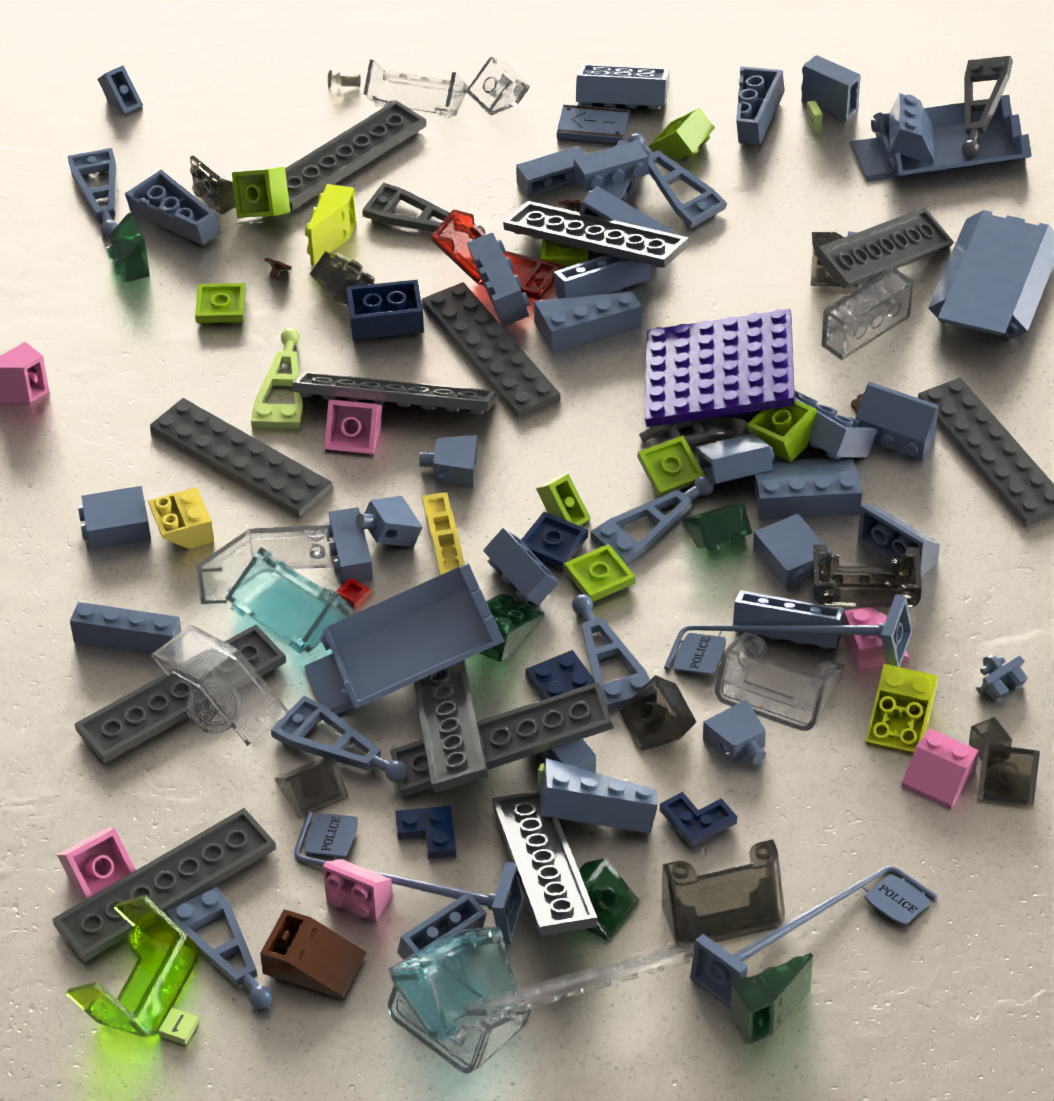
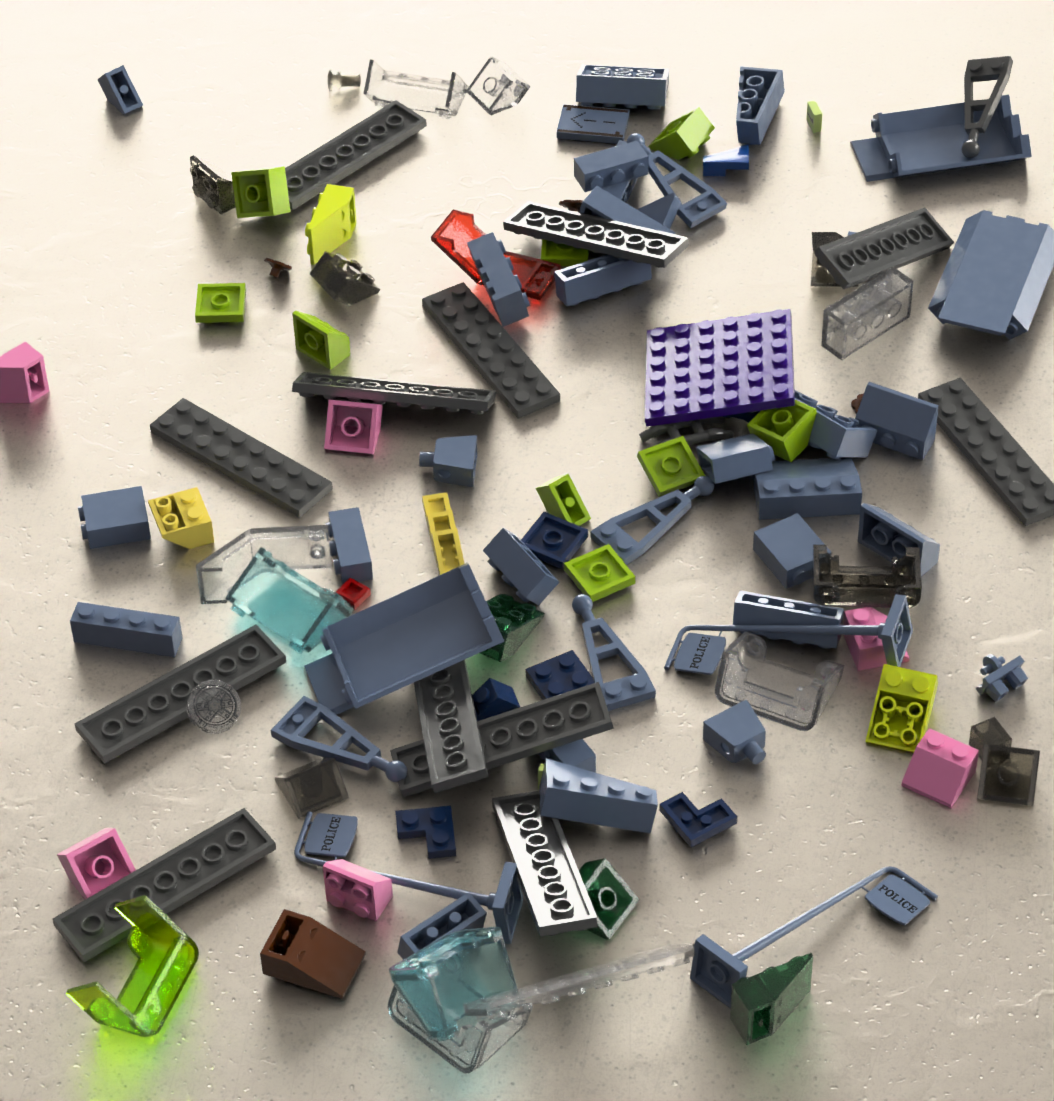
(95, 162): sand blue plate -> none
(128, 250): clear green slope -> none
(173, 208): sand blue wedge -> none
(178, 1026): yellowish green tile -> none
(206, 909): sand blue plate -> none
(225, 679): clear windscreen -> none
(280, 415): yellowish green plate -> none
(320, 340): none -> lime slope
(385, 309): dark blue brick -> none
(387, 198): dark grey plate -> none
(390, 521): sand blue torso -> none
(494, 699): none -> dark blue slope
(547, 172): sand blue brick -> none
(586, 318): sand blue wedge -> none
(657, 714): clear smoke slope -> none
(663, 209): none -> sand blue slope
(718, 526): clear green slope -> none
(724, 901): clear smoke windscreen -> none
(734, 158): none -> blue slope
(831, 86): sand blue brick -> none
(911, 129): sand blue slope -> none

